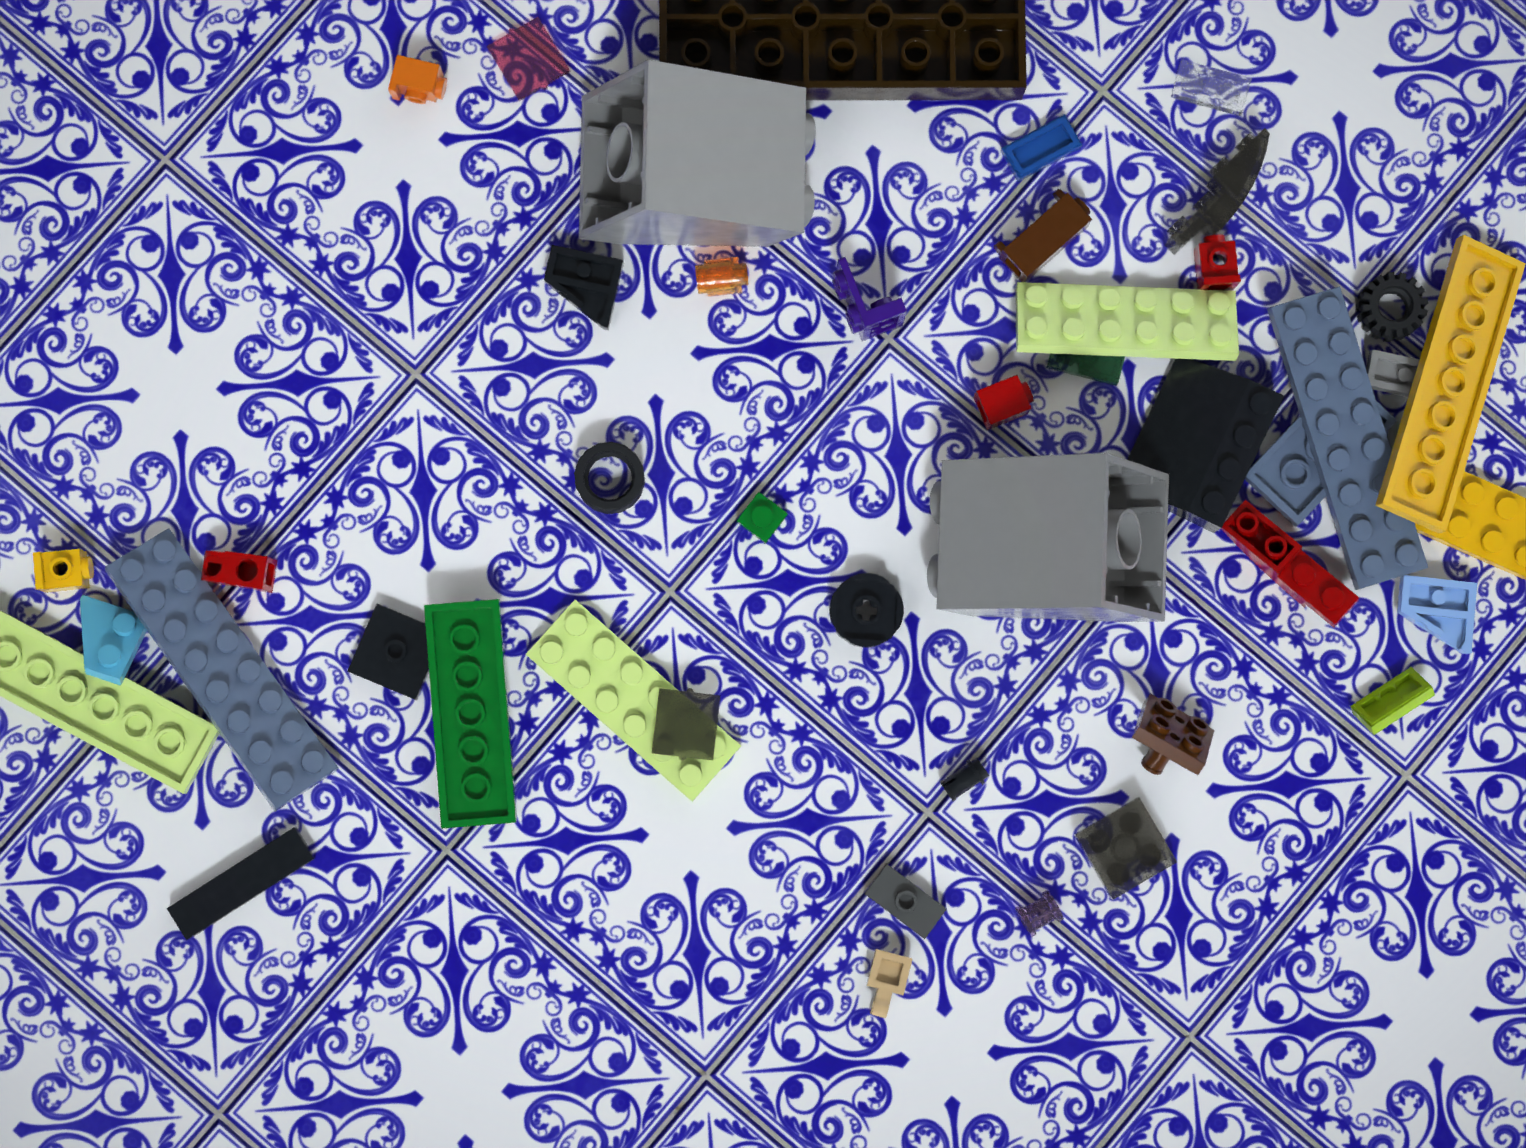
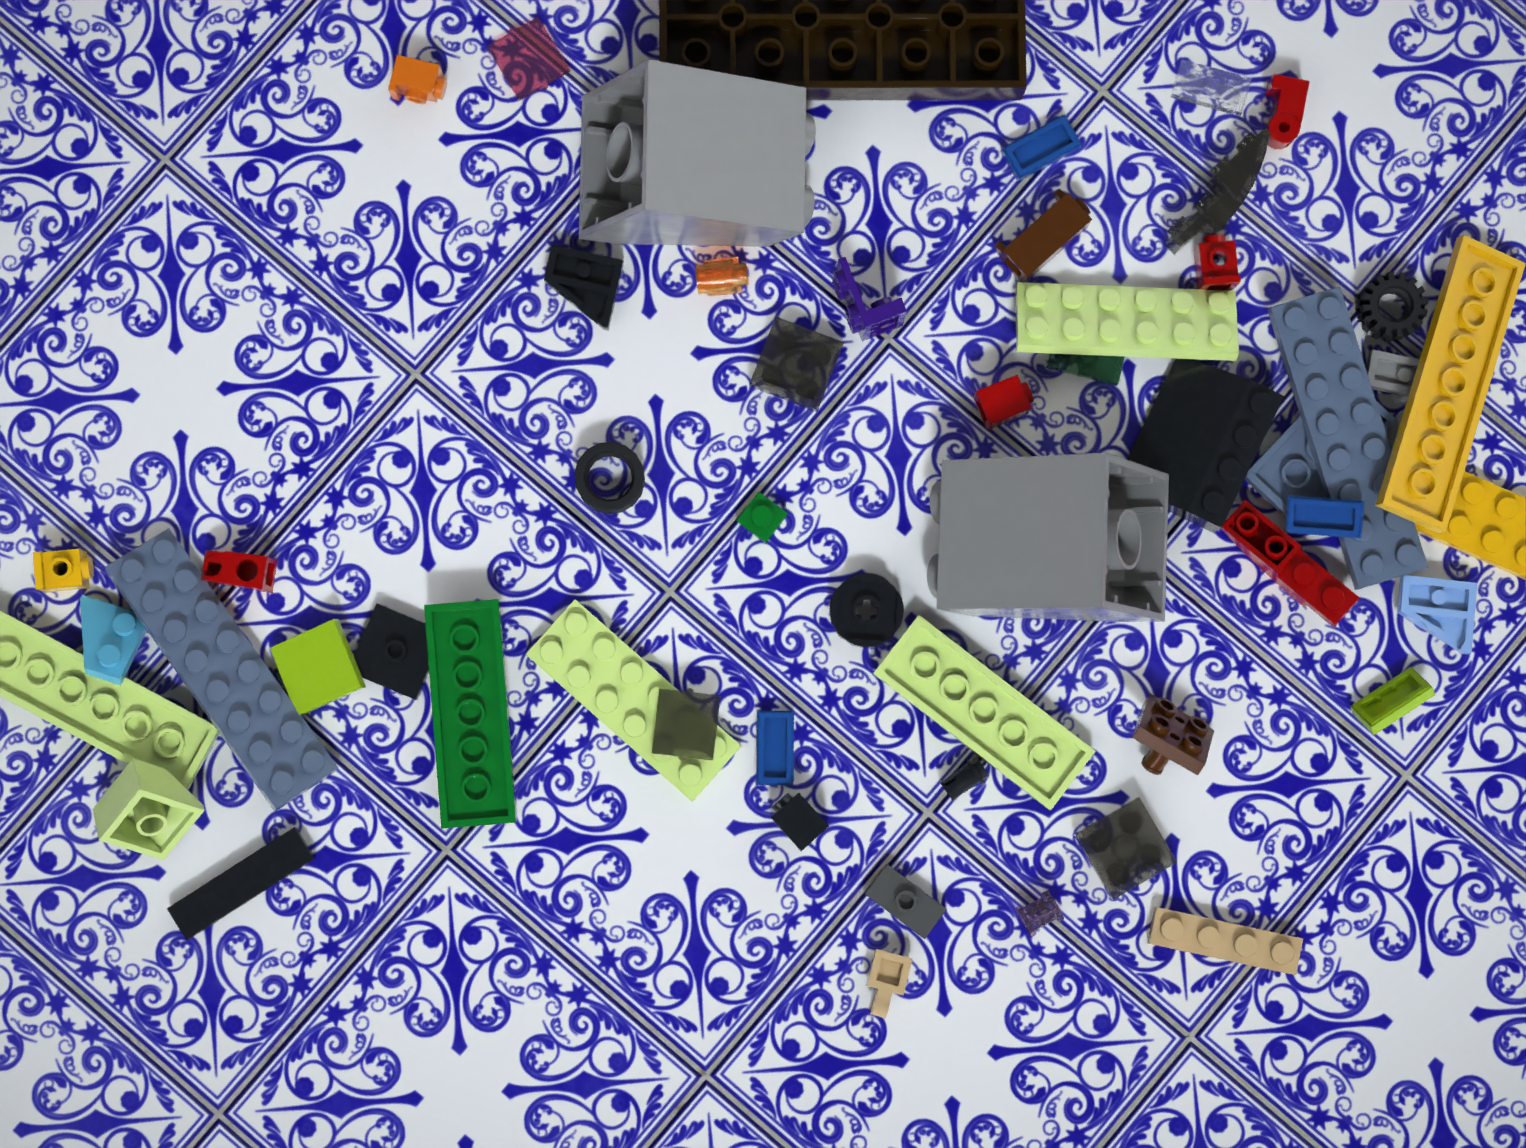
(146, 810): none -> yellowish green slope
(317, 667): none -> lime tile
(775, 748): none -> blue tile
(796, 364): none -> clear smoke plate
(798, 820): none -> black brick
(984, 712): none -> yellowish green plate
(1225, 941): none -> tan plate
(1287, 109): none -> red leg
(1325, 516): none -> blue tile

